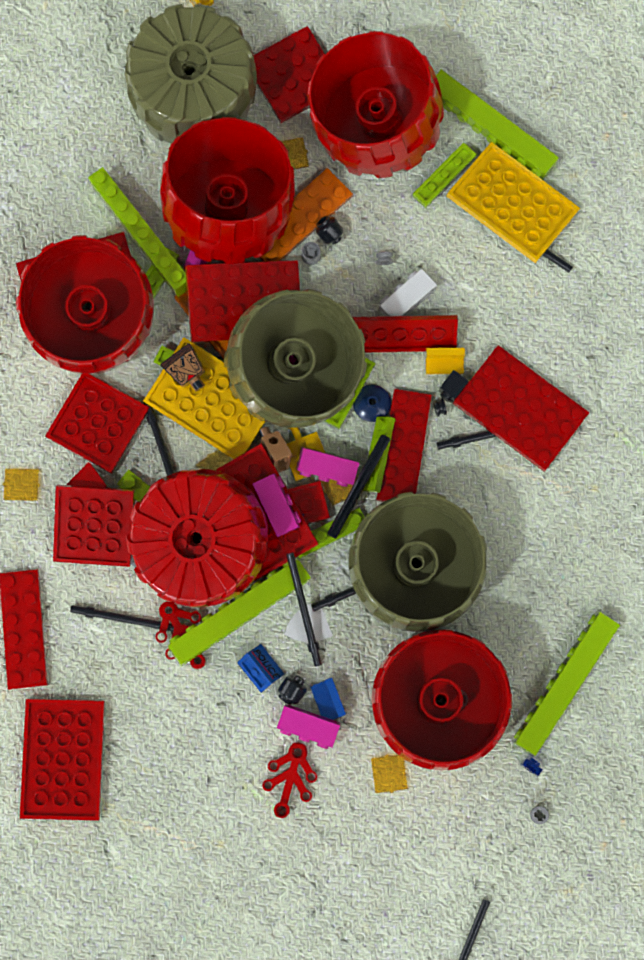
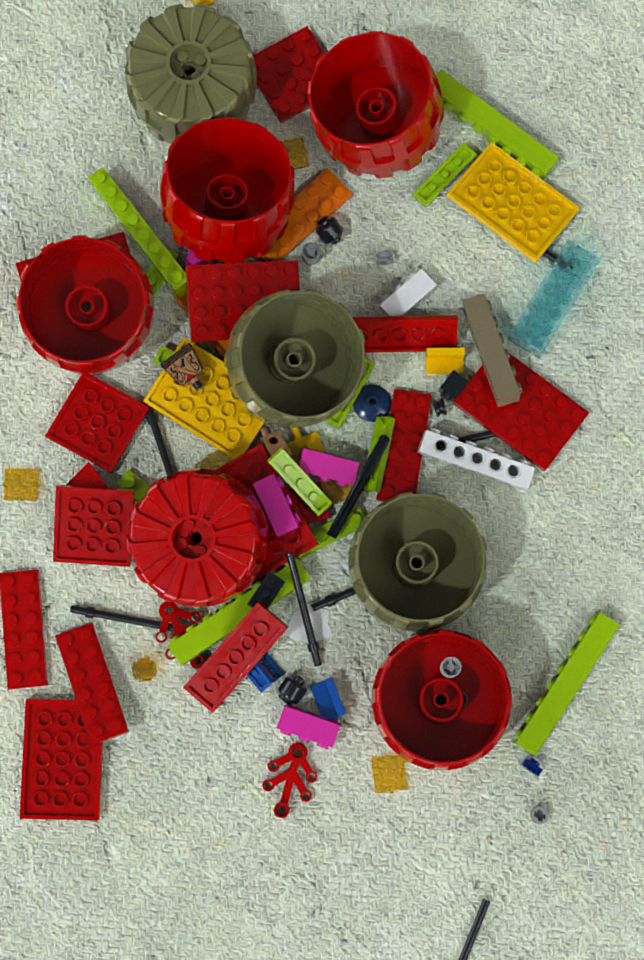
(92, 684): none -> red plate
(144, 669): none -> clear yellow gear
(235, 656): none -> red plate
(267, 590): none -> black plate
(299, 481): none -> lime plate
(428, 448): none -> white brick
(450, 667): none -> light grey wheel
(491, 350): none -> dark tan brick
(553, 299): none -> clear light blue brick

